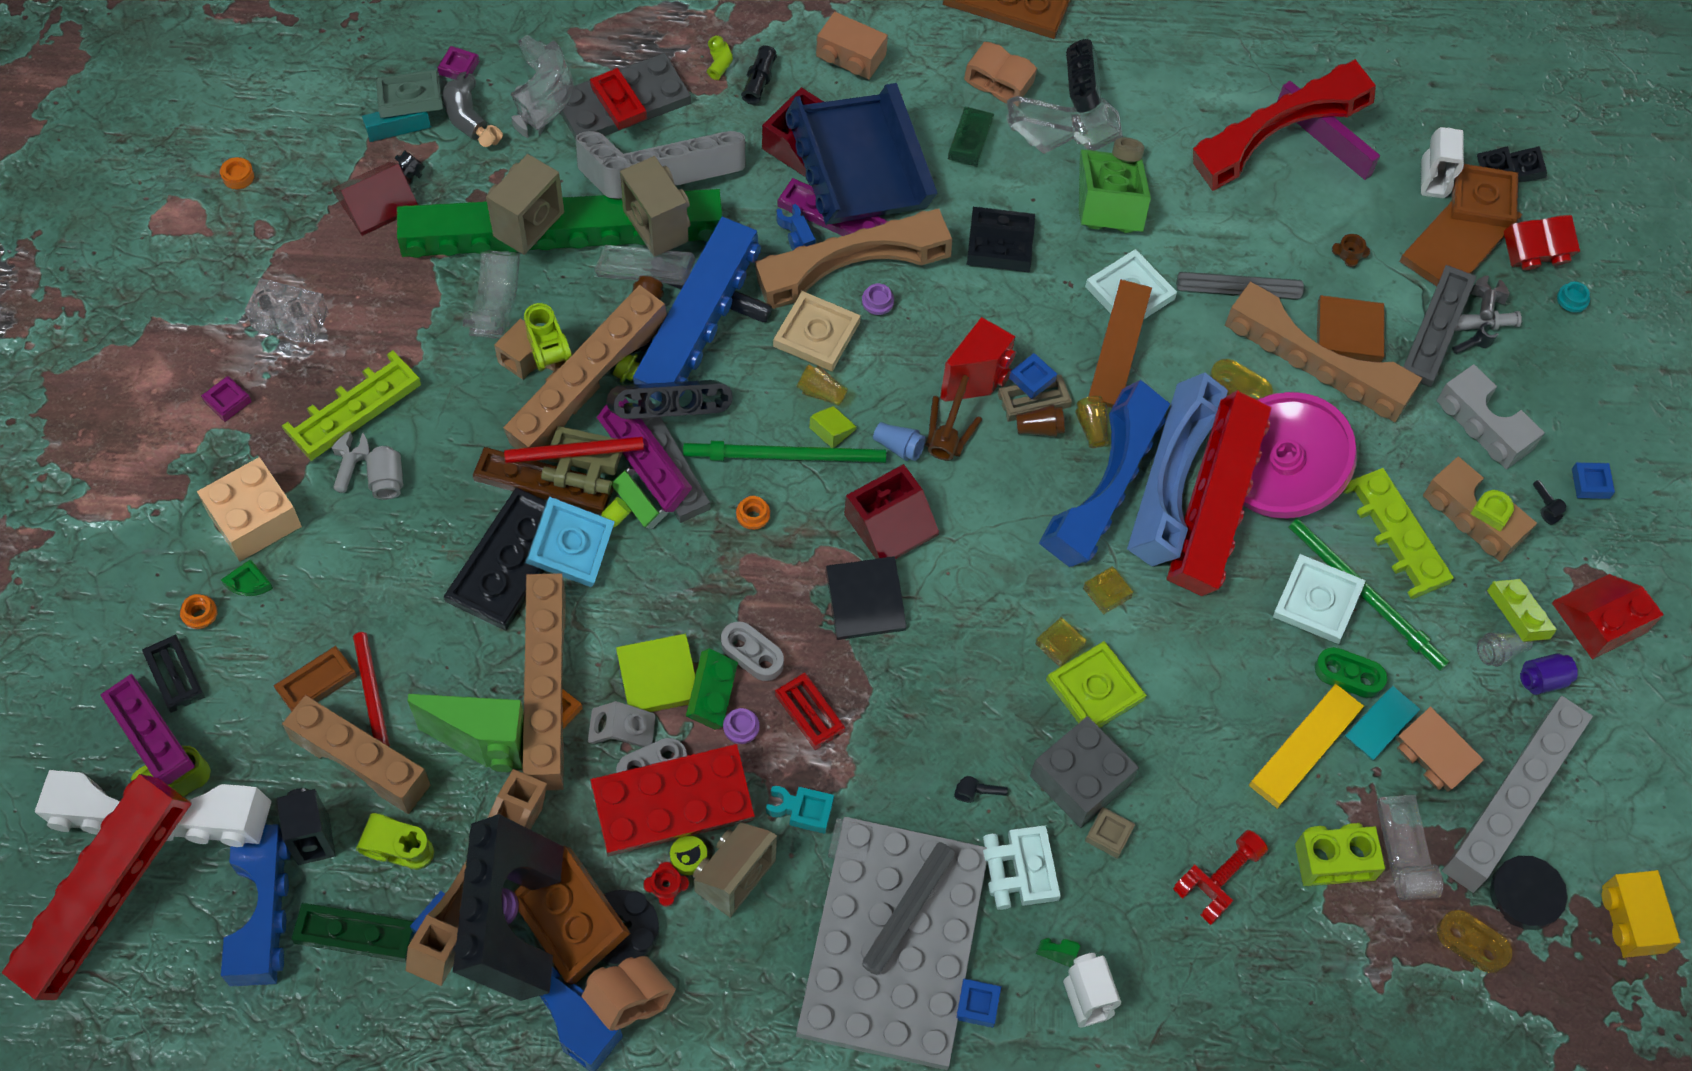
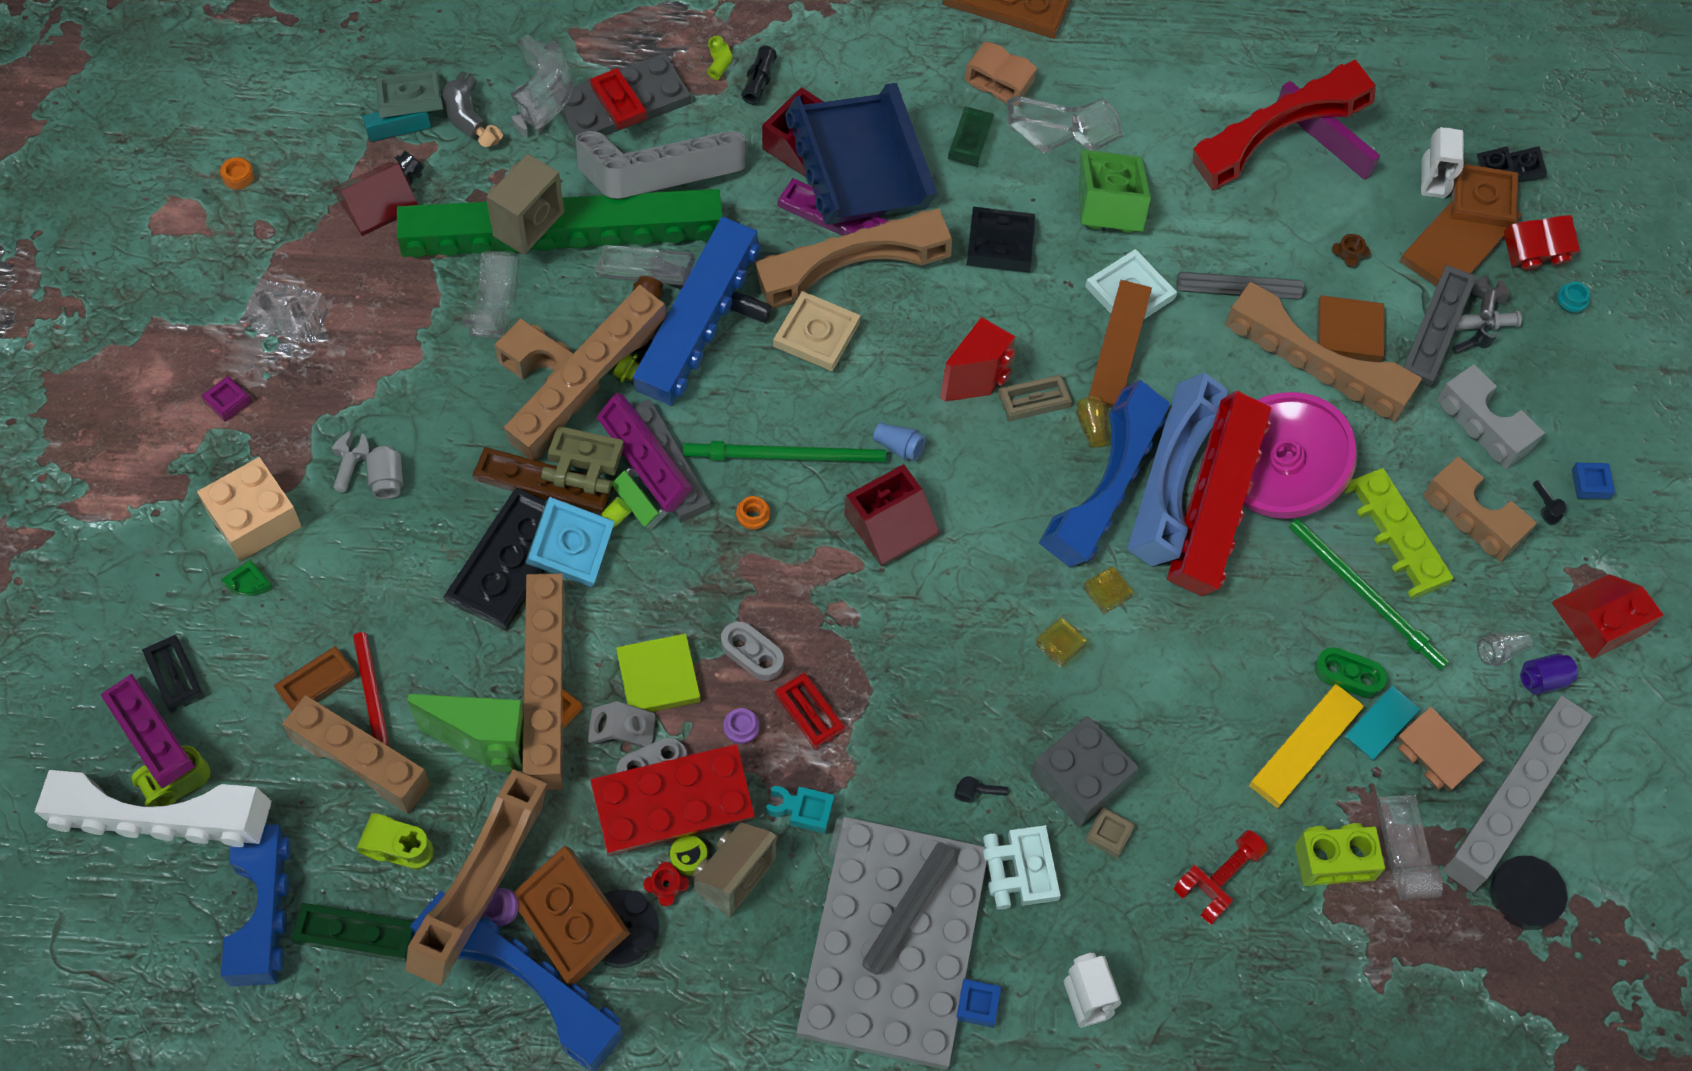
(96, 888): red brick -> none
(192, 605): orange plate -> none
(305, 826): black brick -> none
(353, 407): lime hinge -> none
(457, 61): magenta tile -> none
(485, 943): black arch -> none
(546, 341): lime piece -> none
(573, 449): red bar -> none
(627, 992): nougat brick -> none
(655, 205): dark tan brick -> none
(670, 399): black beam -> none
(711, 689): green plate -> none
(800, 231): blue plate -> none
(820, 385): clear yellow cone -> none
(831, 426): lime slope -> none
(851, 45): nougat brick -> none
(865, 598): black slope -> none
(878, 299): medium lavender plate -> none
(945, 441): reddish brown plant -> none
(1033, 376): blue plate -> none
(1043, 421): reddish brown cone -> none
(1060, 953): green tile -> none
(1083, 75): black beam -> none
(1096, 686): lime tile -> none
(1128, 149): dark tan tile -> none
(1240, 379): clear yellow plate -> none
(1319, 598): light aqua plate -> none
(1473, 940): clear yellow plate -> none
(1494, 509): lime tile -> none
(1521, 610): lime plate -> none
(1640, 914): yellow brick -> none

